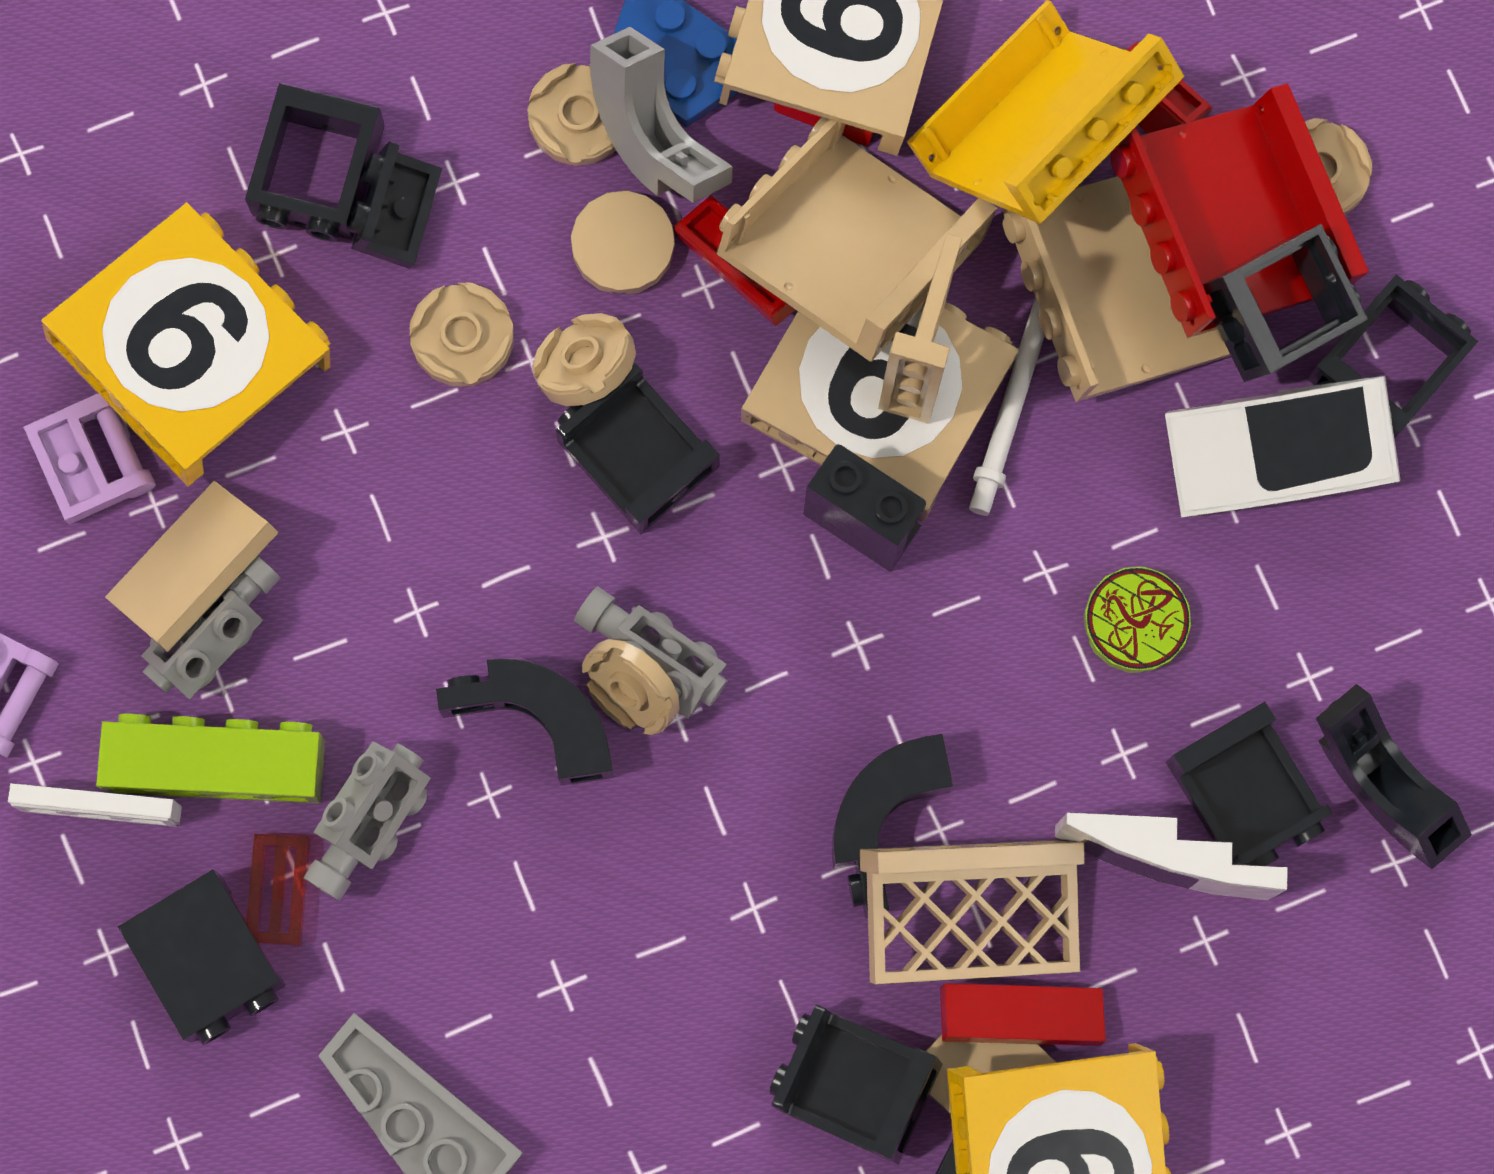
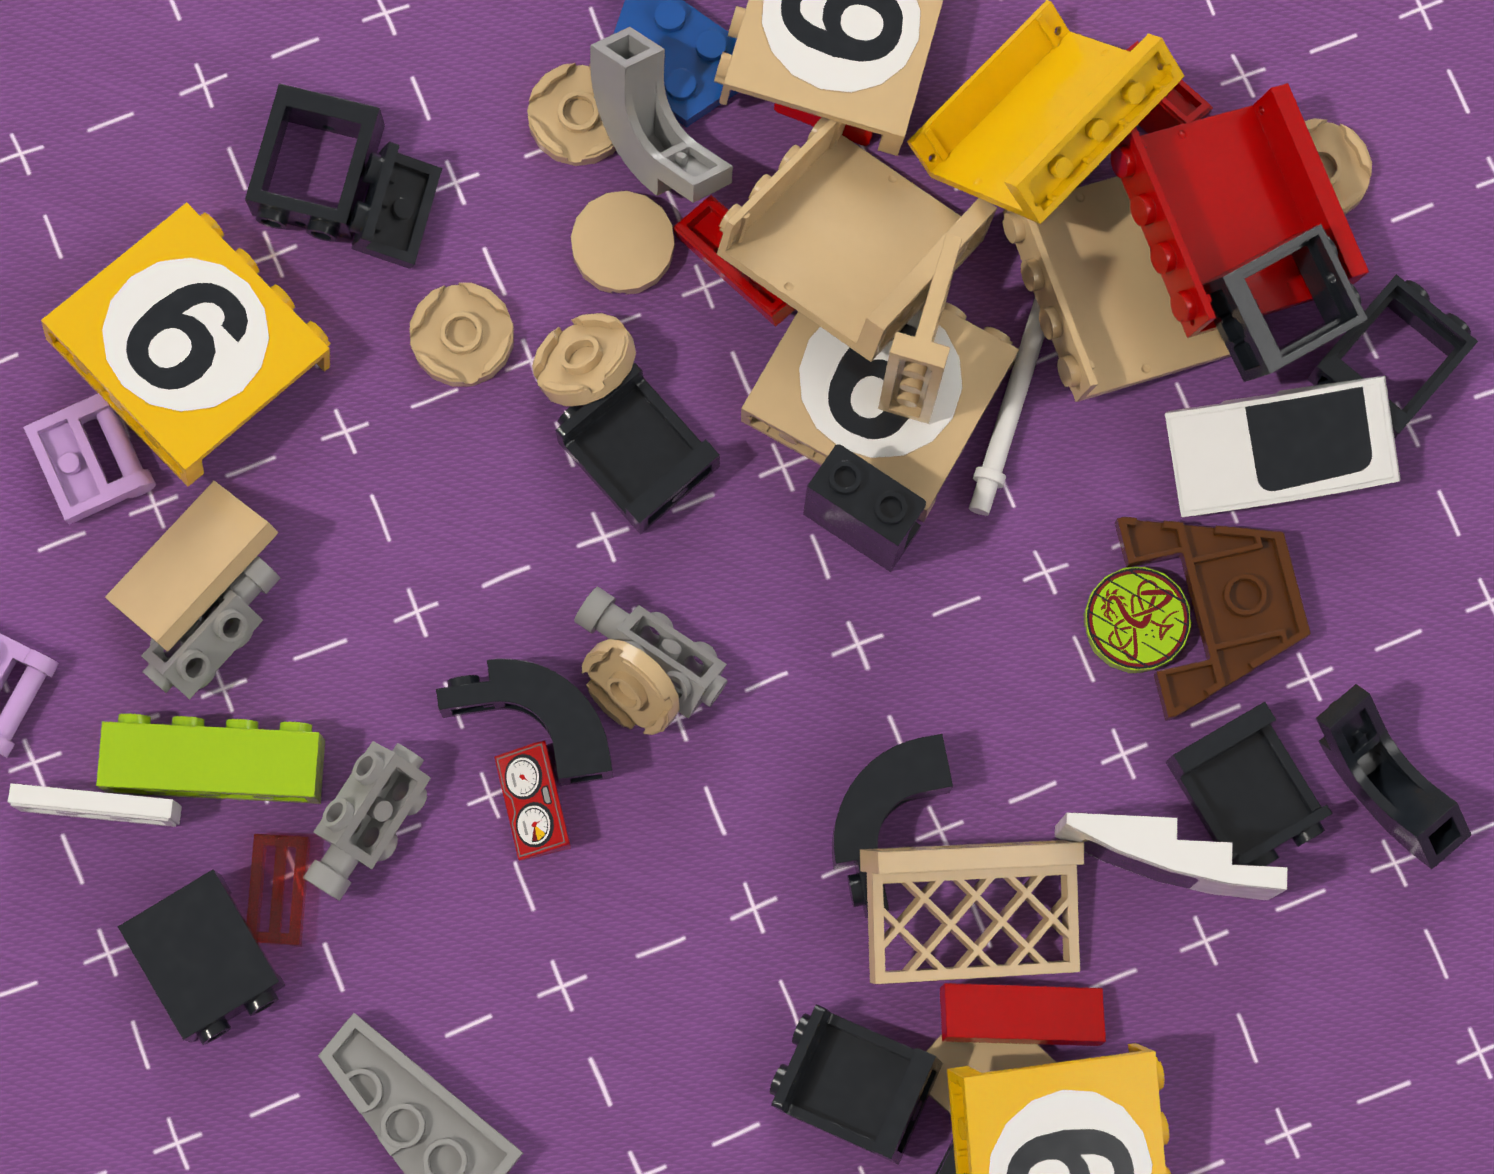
(532, 801): none -> slope
(1239, 594): none -> reddish brown wing

